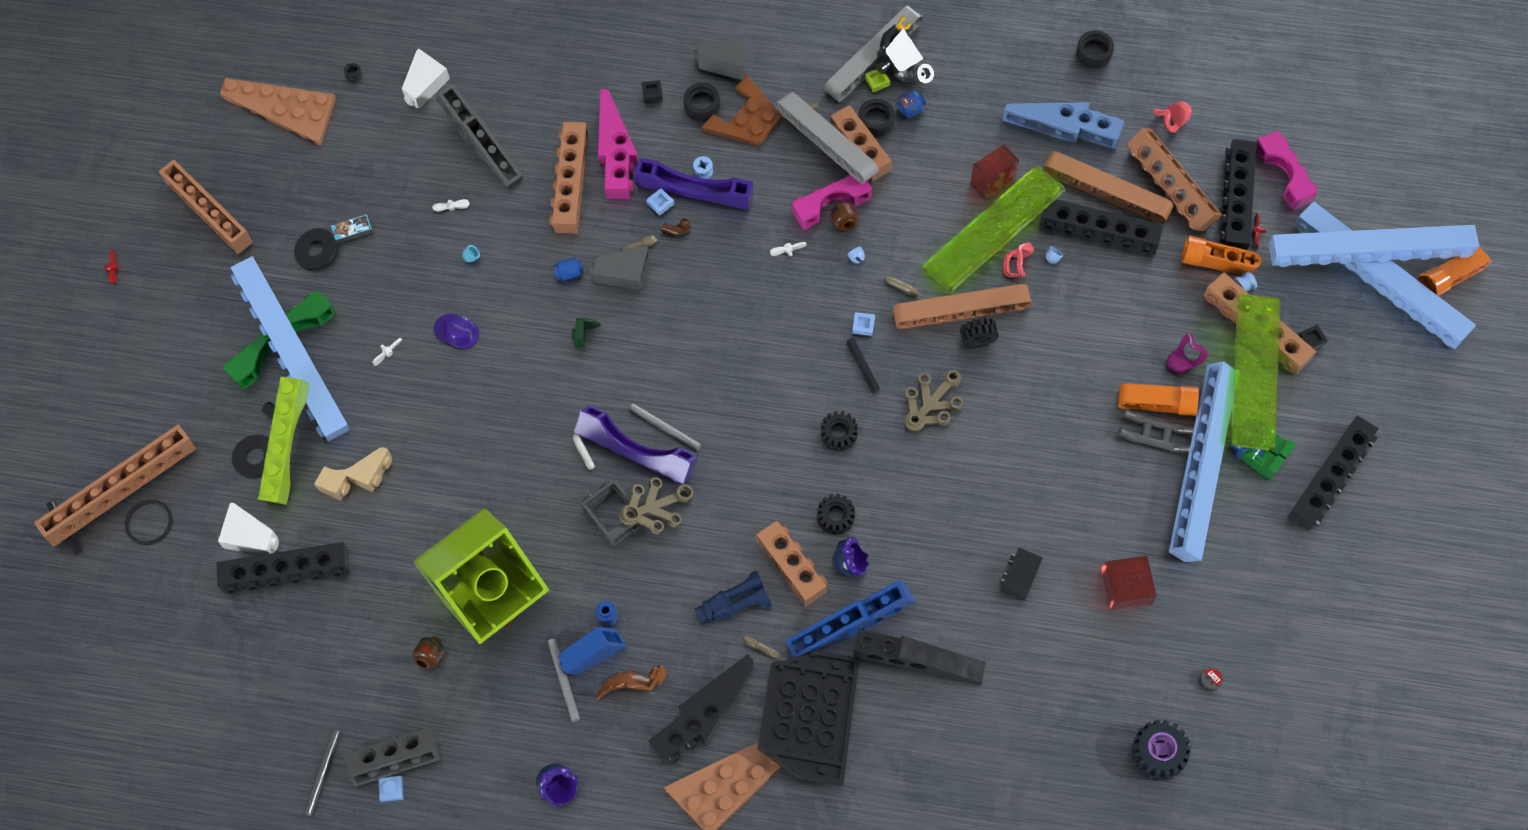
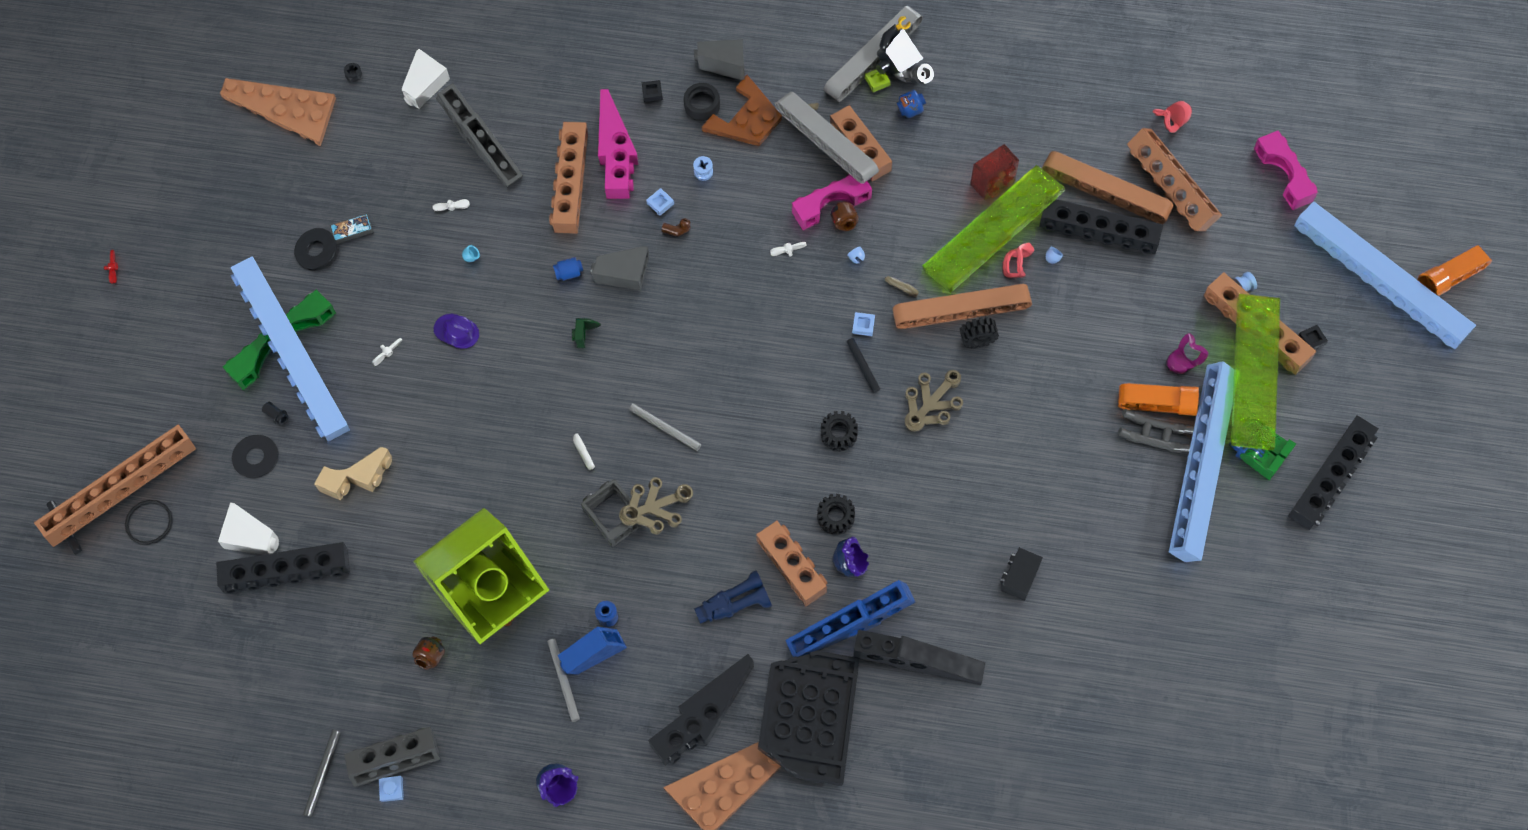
(205, 206): nougat brick -> none
(276, 472): lime arch -> none
(597, 426): dark purple arch -> none
(633, 681): dark orange plant -> none
(646, 241): dark tan piece -> none
(727, 192): dark purple arch -> none
(758, 646): dark tan piece -> none
(877, 105): black tyre -> none
(1048, 120): medium blue brick -> none
(1096, 37): black tyre -> none
(1128, 582): clear red brick -> none
(1161, 750): black wheel -> none
(1211, 679): tile -> none
(1216, 255): orange beam -> none
(1246, 153): black brick -> none
(1257, 230): red piece -> none
(1373, 245): light blue brick -> none

